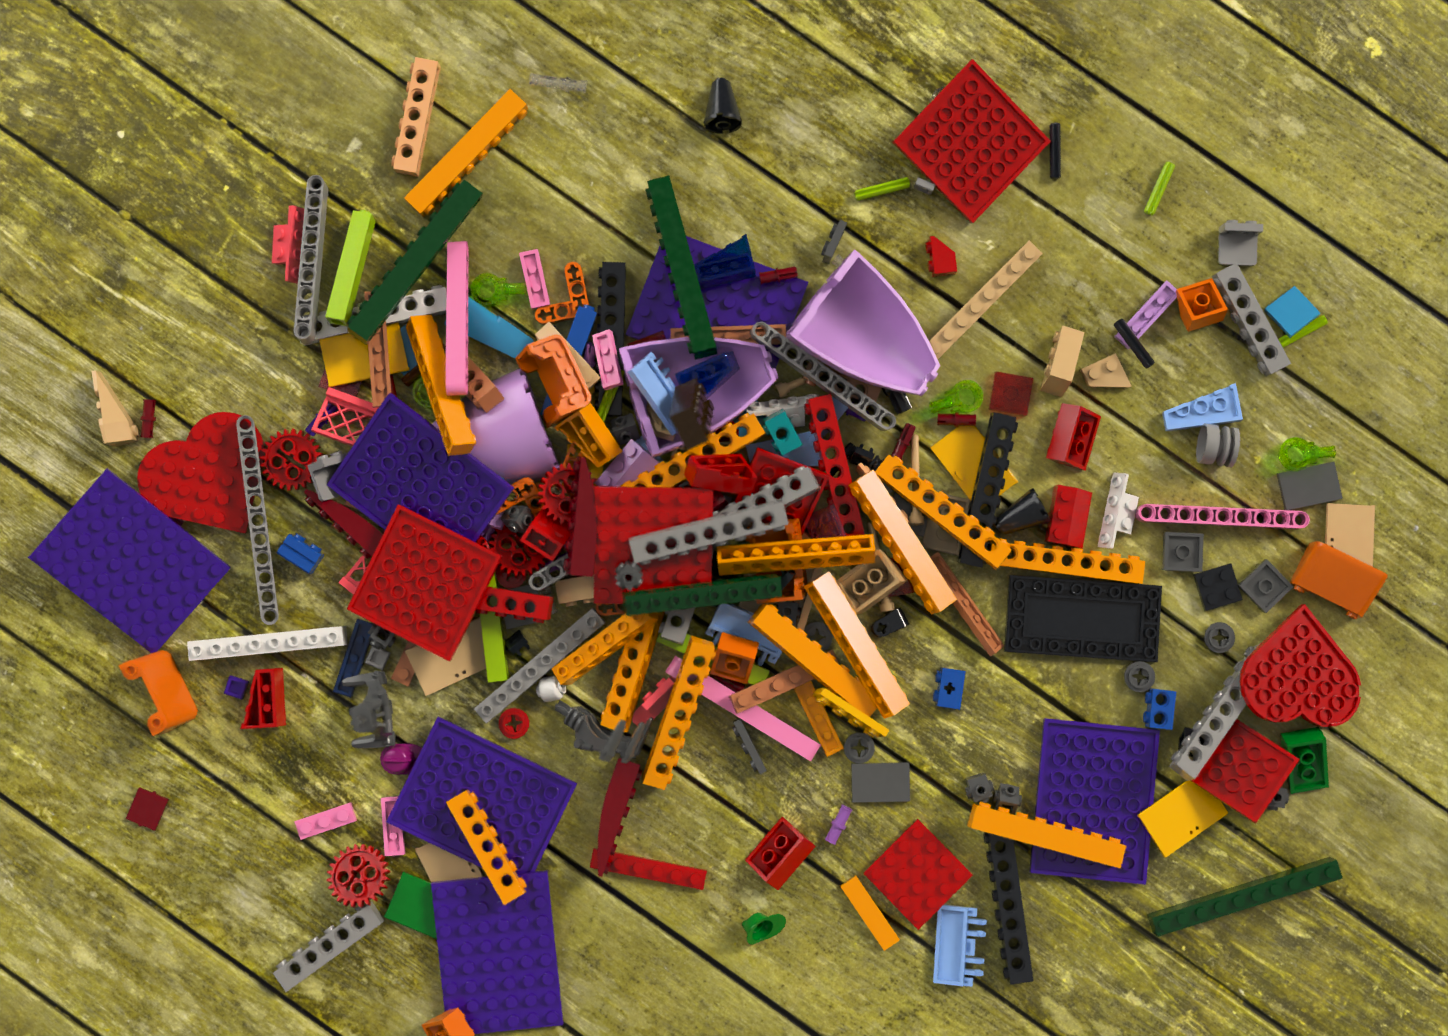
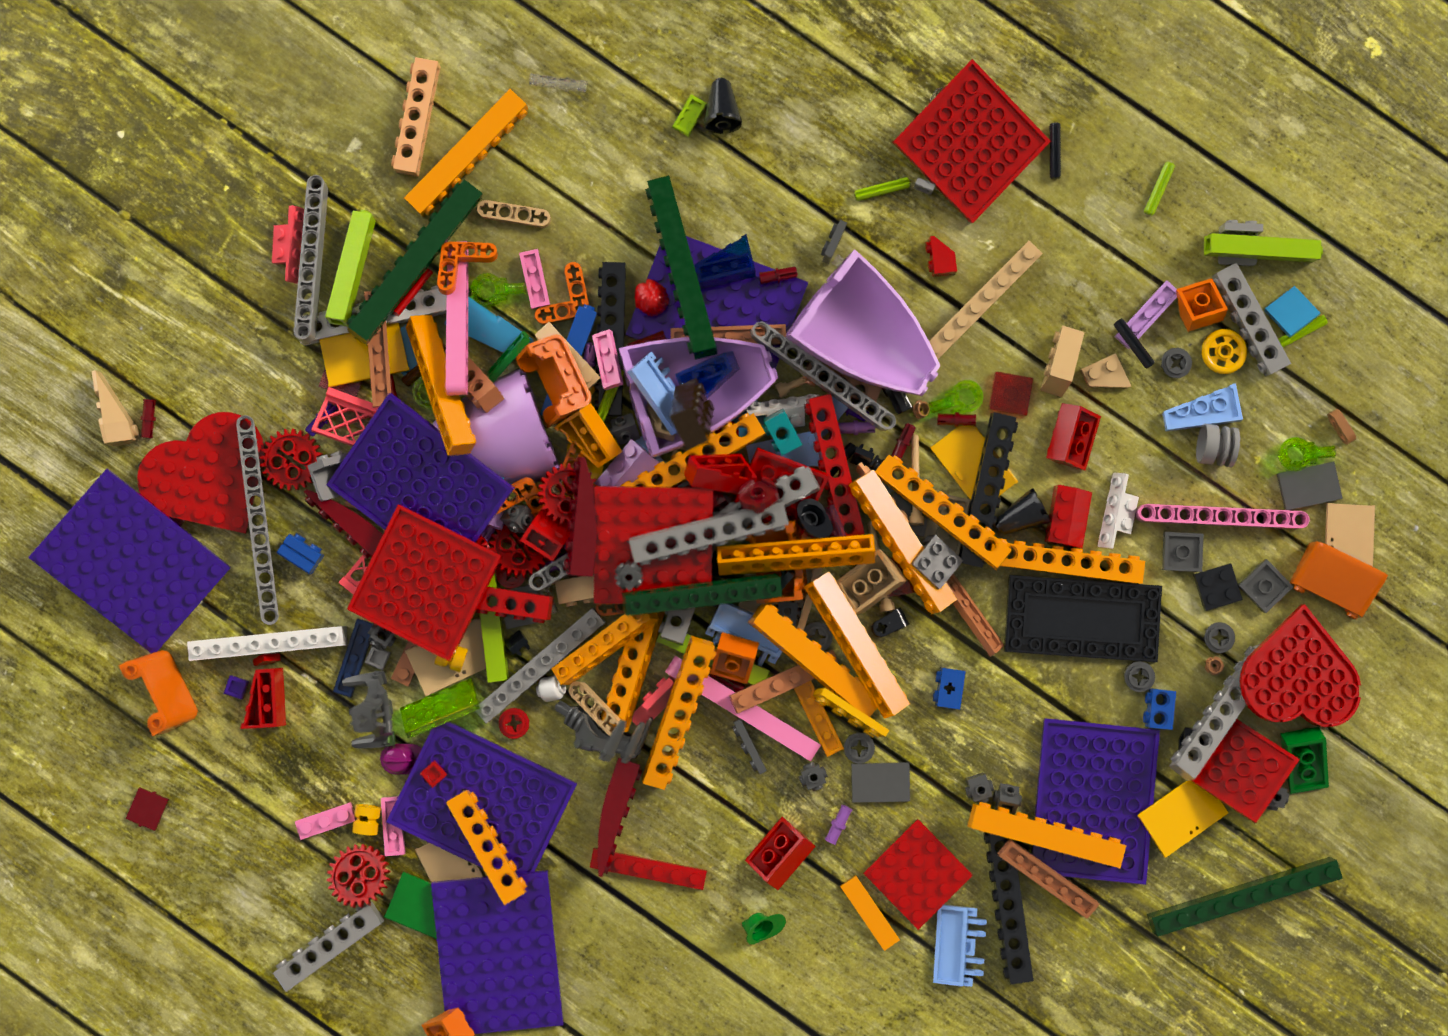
(265, 659): none -> red tile
(366, 826): none -> yellow wheel
(412, 292): none -> red bar
(433, 773): none -> red tile
(439, 708): none -> clear neon green plate
(457, 661): none -> yellow wheel
(459, 256): none -> orange beam
(508, 356): none -> green tile
(514, 211): none -> tan beam
(598, 706): none -> tan beam
(651, 298): none -> red hair
(689, 115): none -> lime plate
(765, 491): none -> dark red plate
(810, 769): none -> dark grey brick
(814, 518): none -> black piece
(856, 427): none -> medium lavender pin
(921, 409): none -> medium nougat plate
(936, 561): none -> flat silver bracket
(1048, 878): none -> nougat plate
(1185, 363): none -> dark grey gear
(1219, 665): none -> medium nougat plate
(1240, 350): none -> yellow plate
(1262, 247): none -> lime brick
(1341, 426): none -> medium nougat beam

